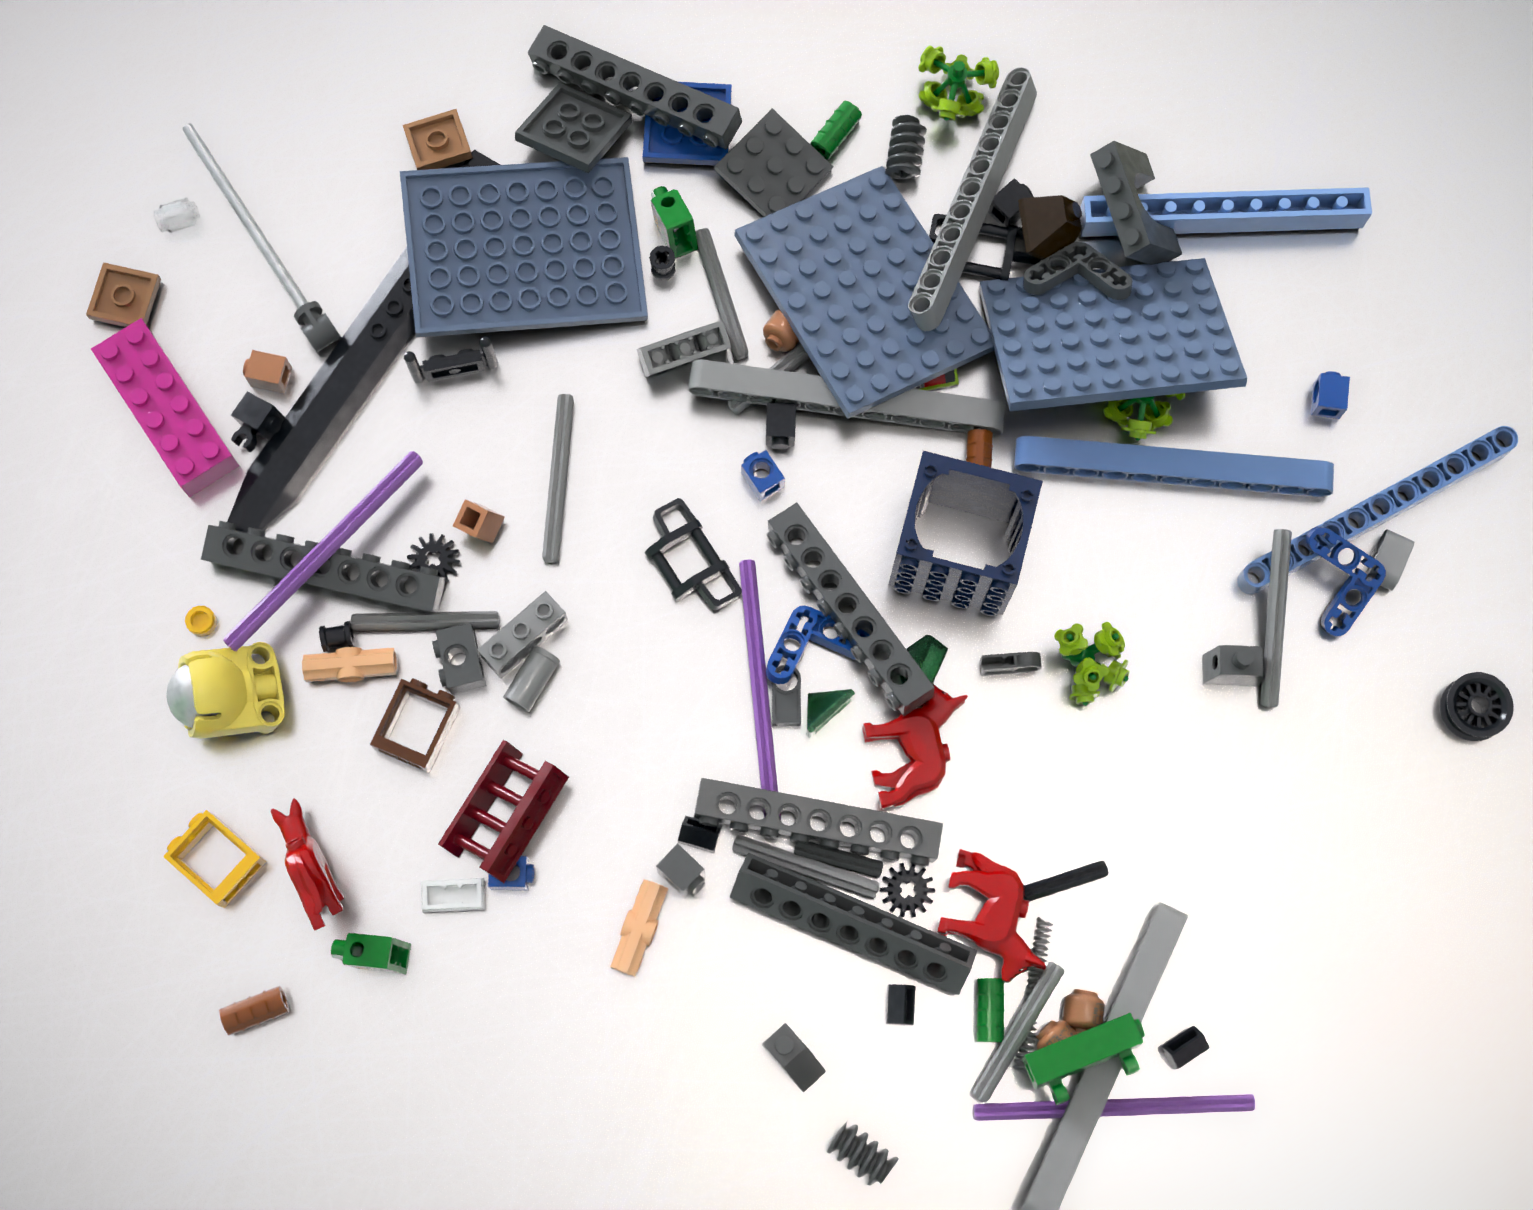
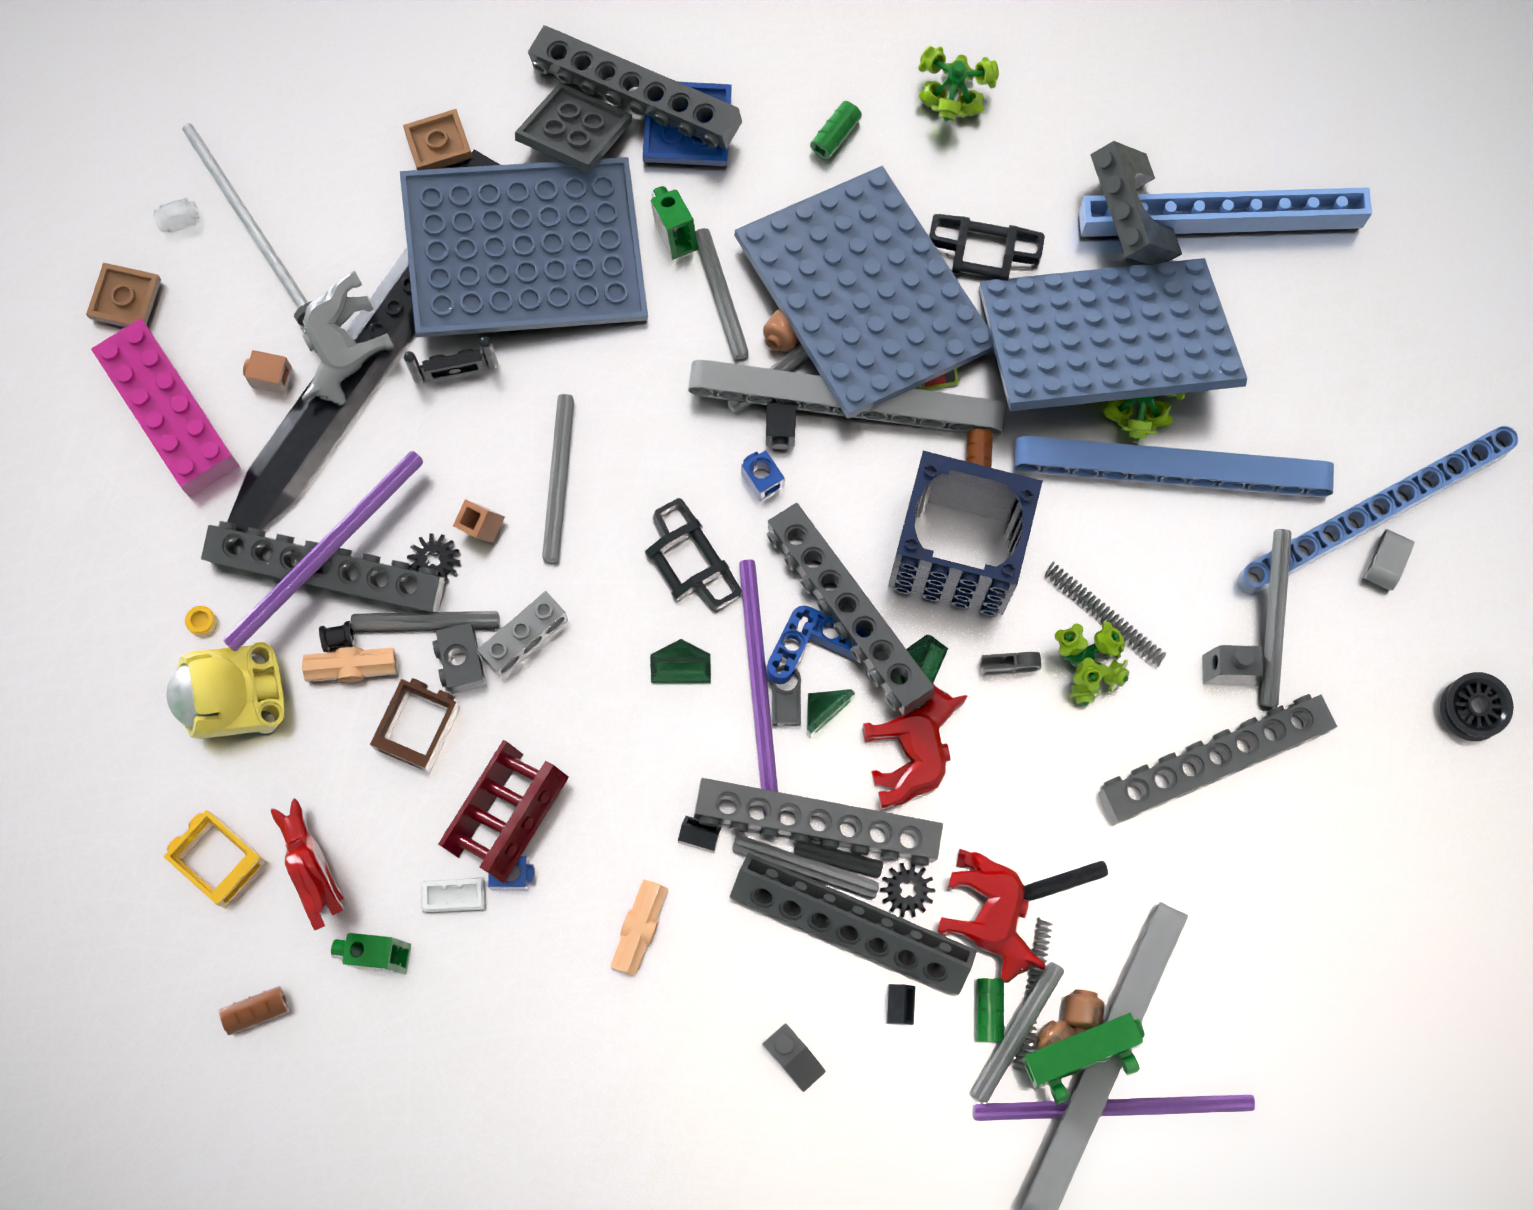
(255, 418): black brick -> none
(335, 347): none -> light grey animal
(531, 678): light grey pin -> none
(662, 271): black bush -> none
(680, 664): none -> clear green slope
(682, 872): dark grey brick -> none
(684, 348): light grey brick -> none
(773, 165): dark grey plate -> none
(862, 1154): dark grey piece -> none
(905, 147): dark grey piece -> none
(972, 200): light grey beam -> none
(1005, 203): black brick -> none
(1049, 224): dark brown slope -> none
(1078, 259): dark grey beam -> none
(1099, 613): none -> light grey piece
(1185, 1047): black piece -> none
(1316, 723): none -> dark grey brick
(1330, 395): blue brick -> none
(1355, 581): blue beam -> none

